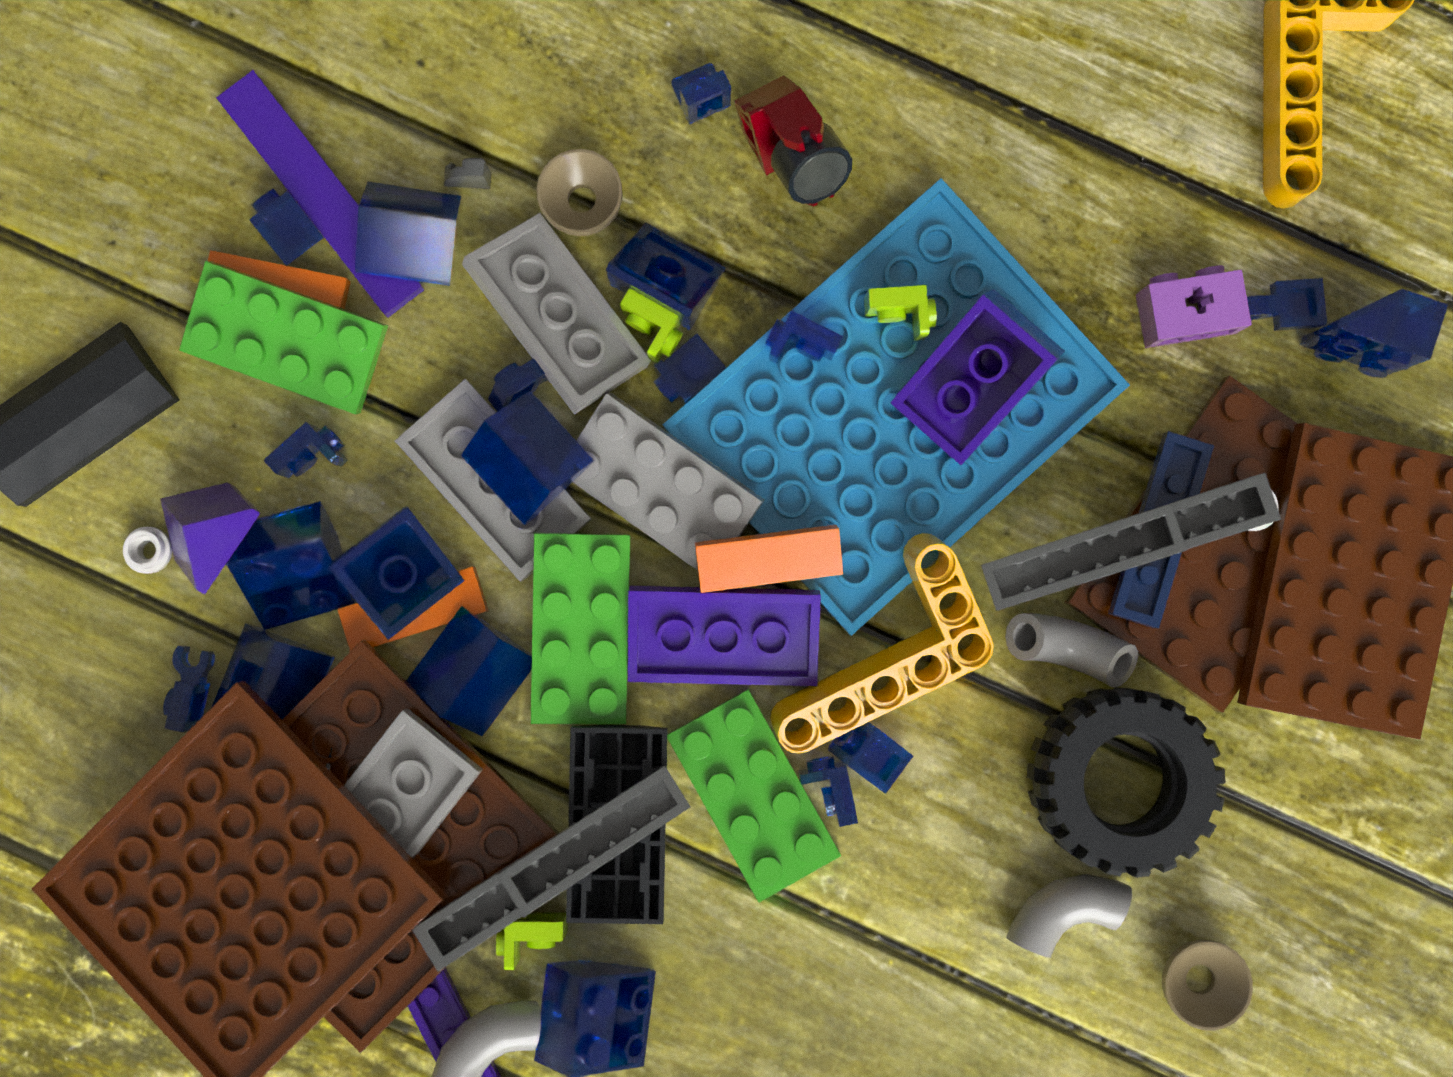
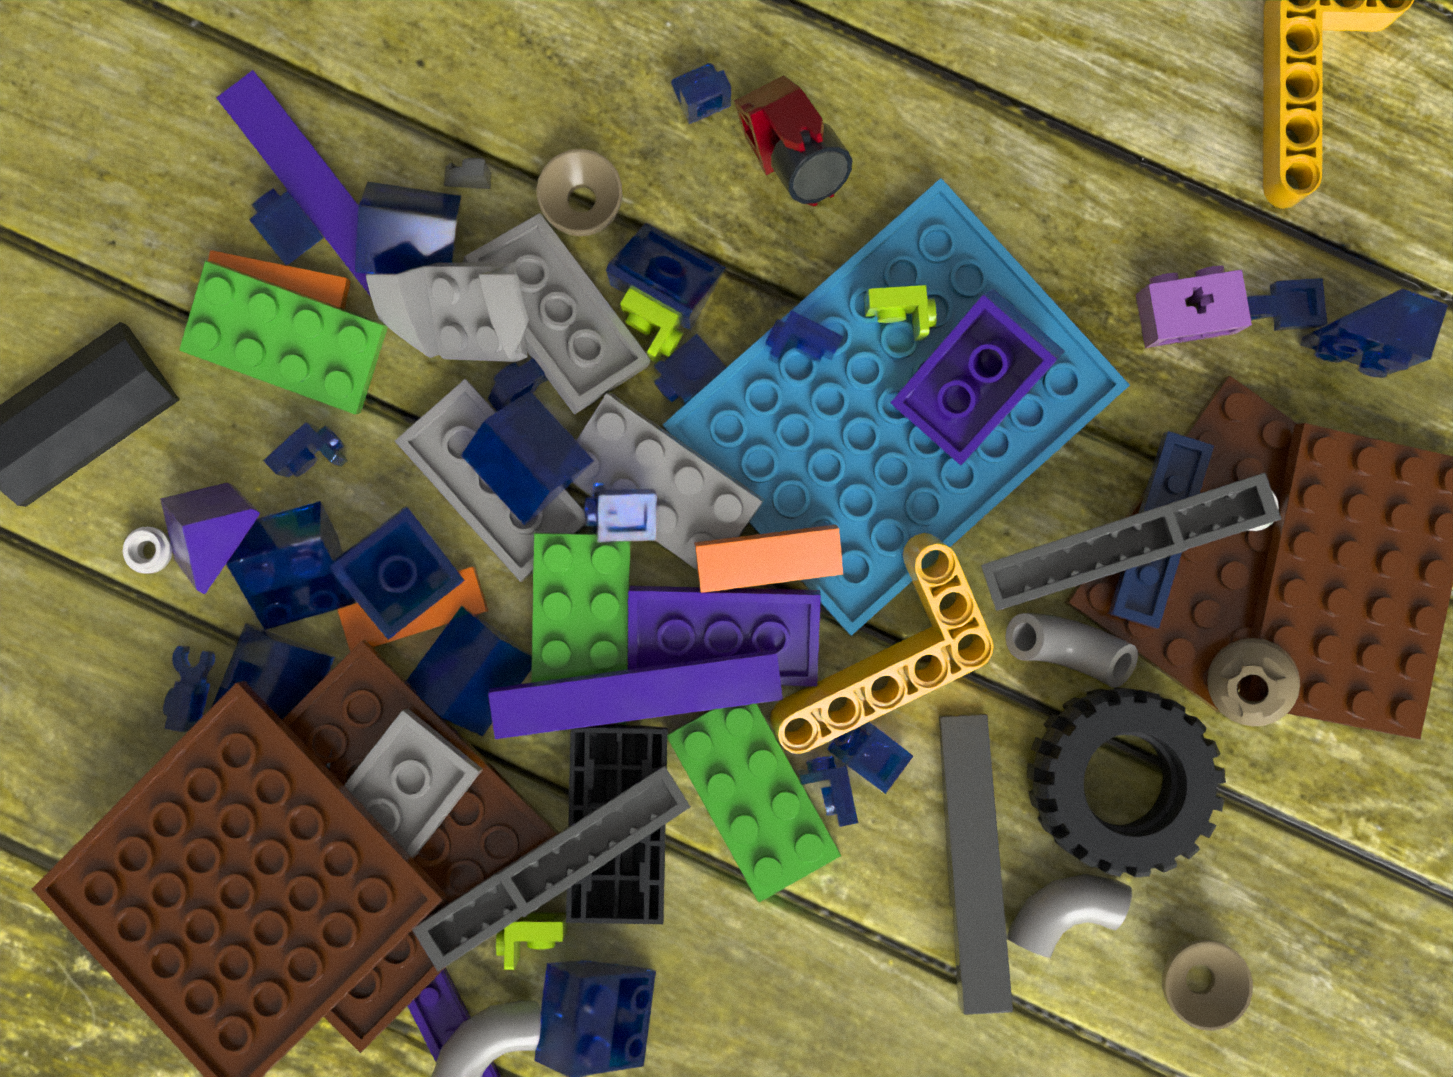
(455, 310): none -> light grey piece
(621, 514): none -> clear blue bracket
(635, 694): none -> dark purple tile
(974, 866): none -> dark grey slope
(1256, 658): none -> dark tan piece

